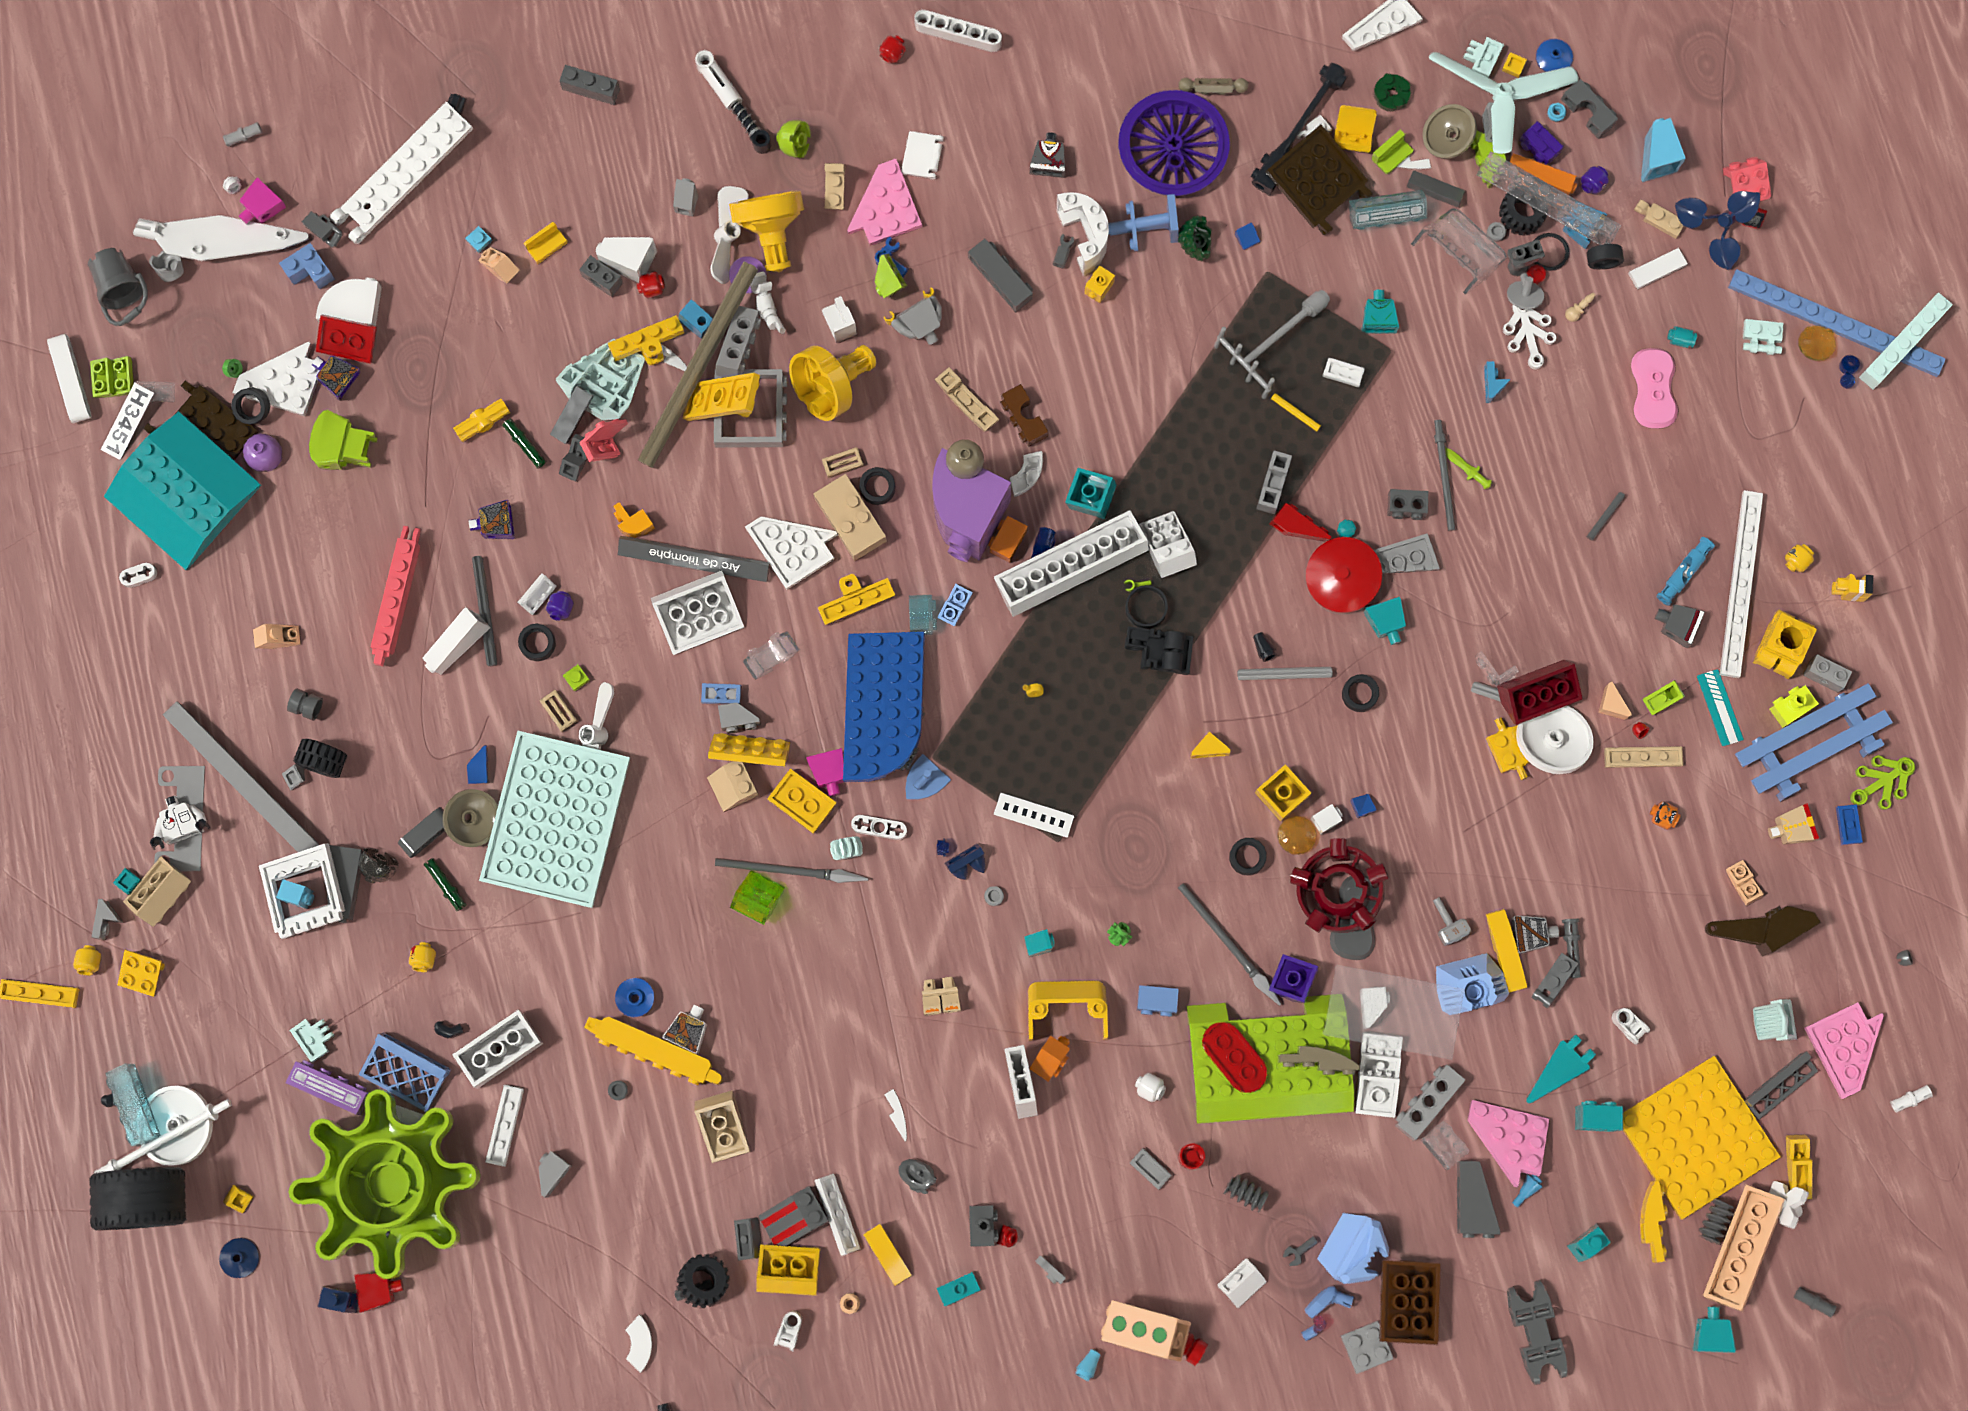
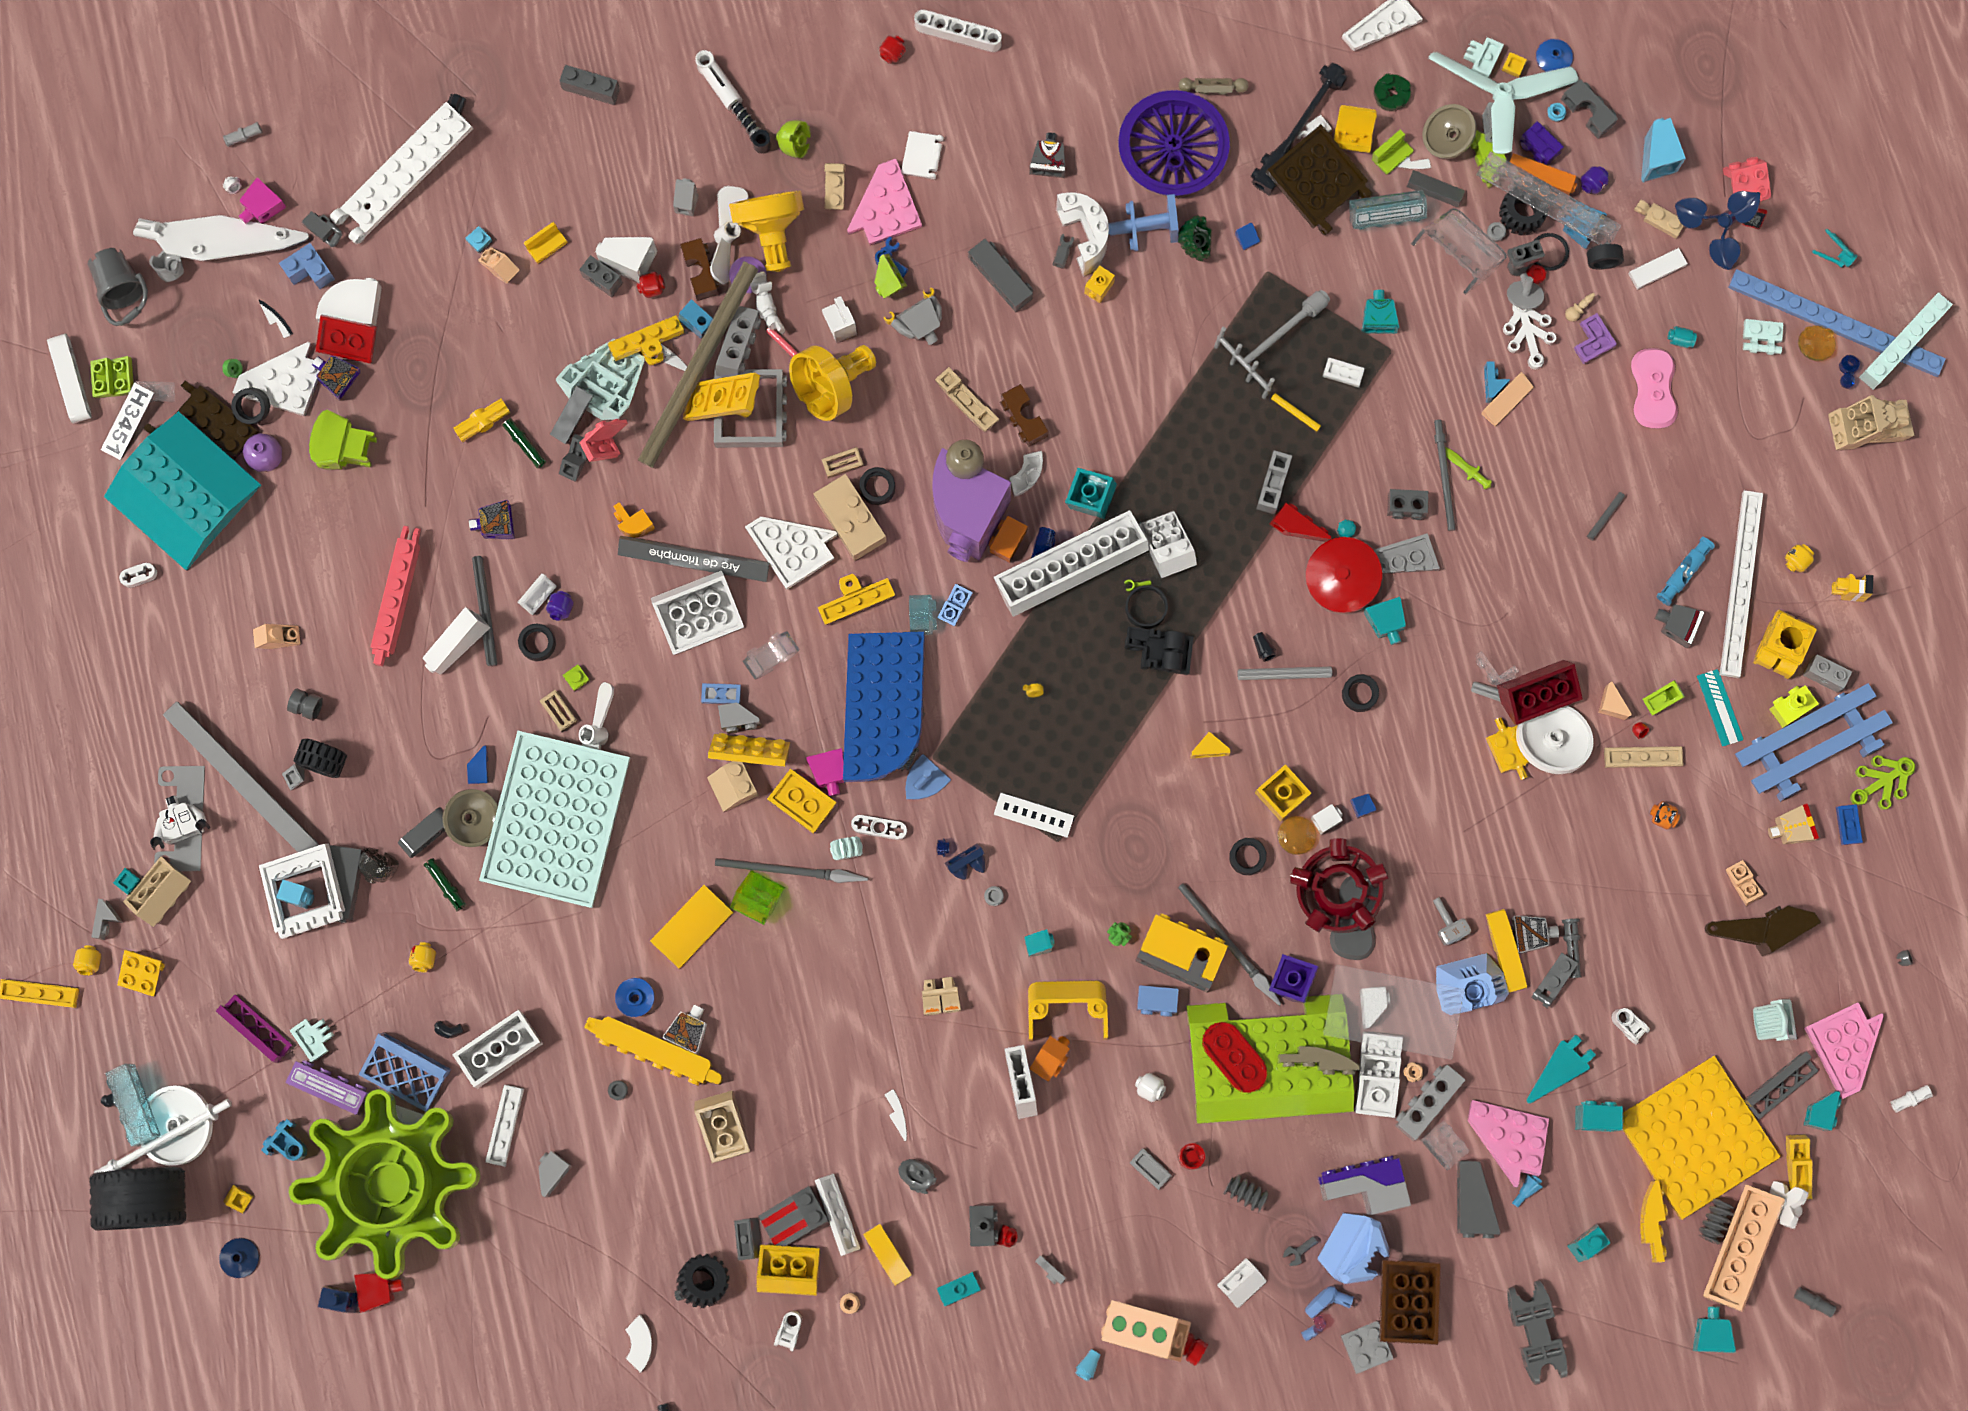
(250, 1035): none -> magenta fence
(273, 317): none -> sticker
(284, 1141): none -> dark azure pin
(691, 926): none -> yellow slope
(696, 254): none -> reddish brown arch
(782, 342): none -> coral bar
(1173, 951): none -> yellow piece
(1380, 1184): none -> piece
(1408, 1072): none -> light nougat plate
(1507, 399): none -> light nougat slope
(1598, 342): none -> medium lavender plate
(1822, 1112): none -> teal slope
(1846, 255): none -> teal plant
(1870, 422): none -> tan brick

